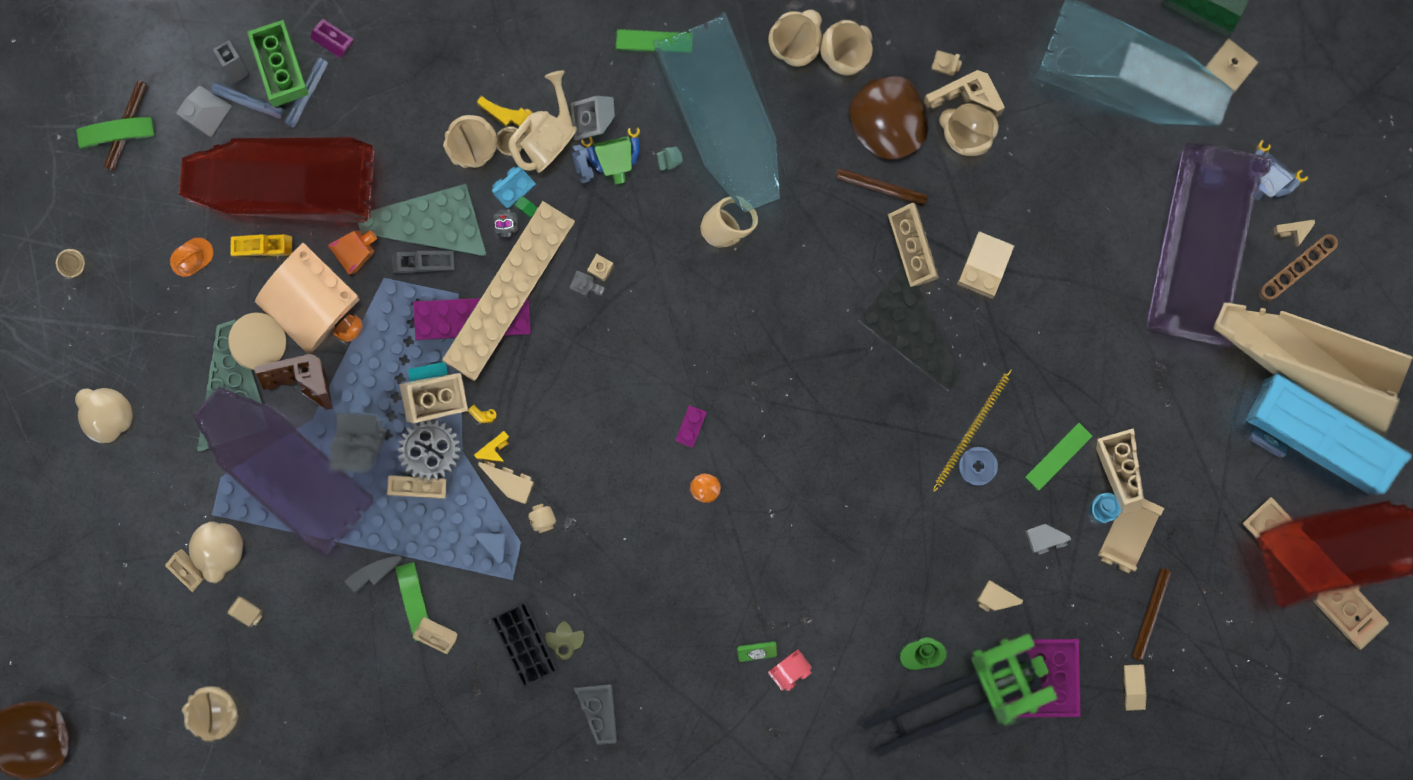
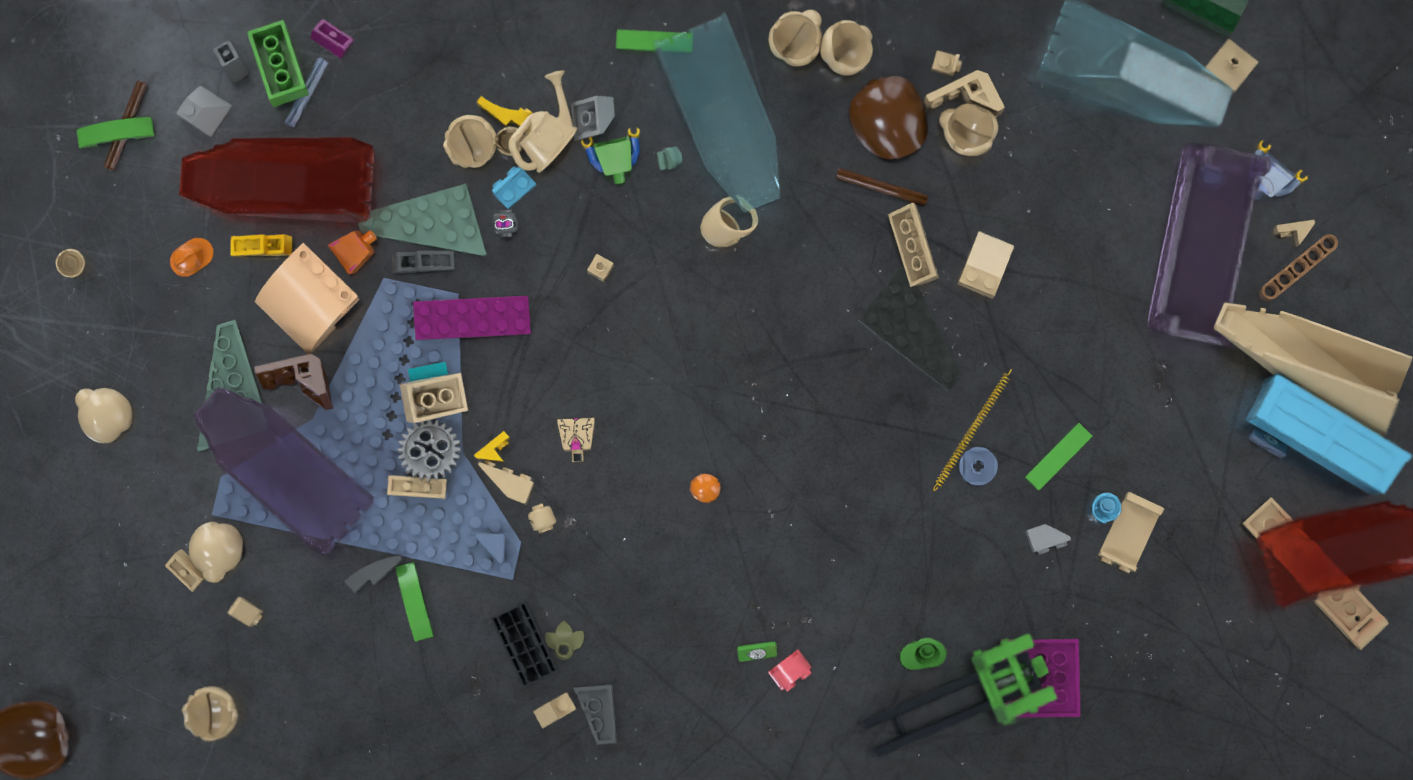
(247, 100): sand blue axle -> none
(256, 340): tan tile -> none
(348, 328): orange hair -> none
(356, 442): dark grey wedge -> none
(435, 635): tan slope -> none
(482, 416): yellow arm -> none
(508, 291): tan plate -> none
(526, 206): green piece -> none
(554, 710): none -> tan slope
(576, 436): none -> tan torso
(580, 162): sand blue plate -> none
(584, 283): flat silver plate -> none
(691, 426): magenta plate -> none
(995, 598): tan slope -> none
(1122, 468): tan wedge -> none
(1135, 687): tan slope -> none
(1152, 613): reddish brown axle -> none

